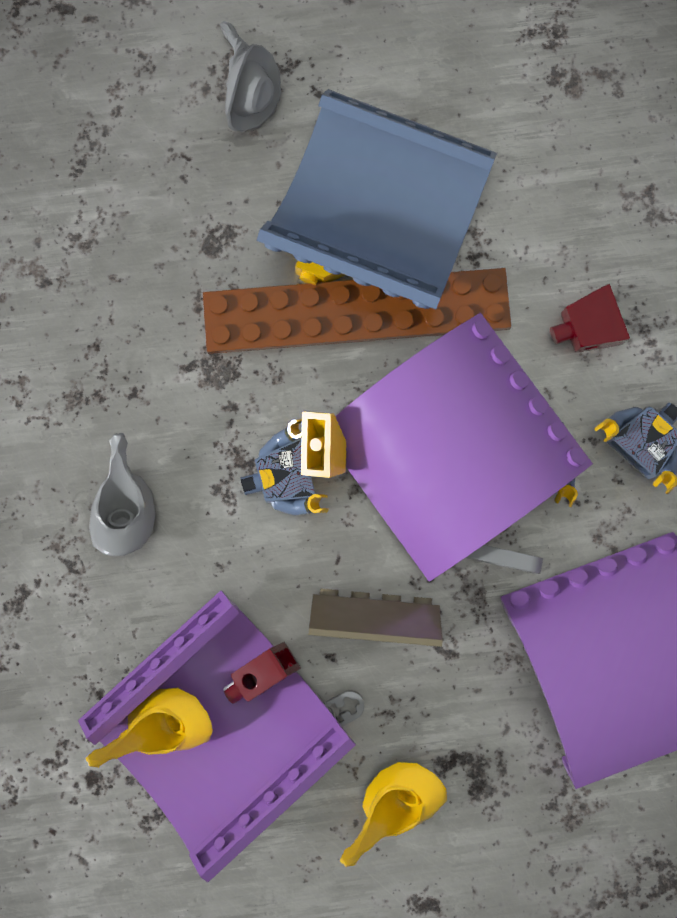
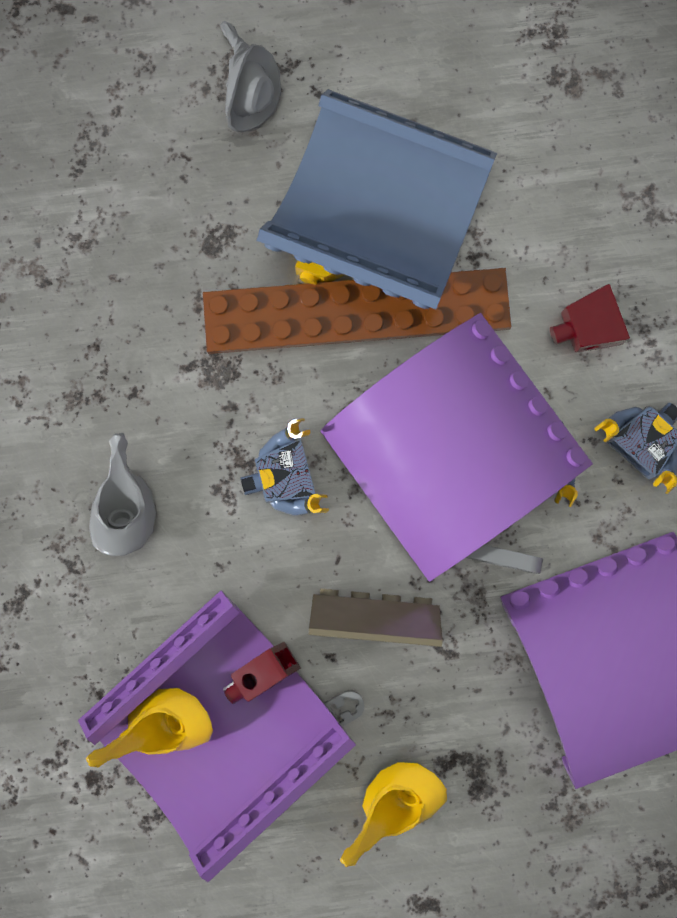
(322, 445): yellow slope -> none

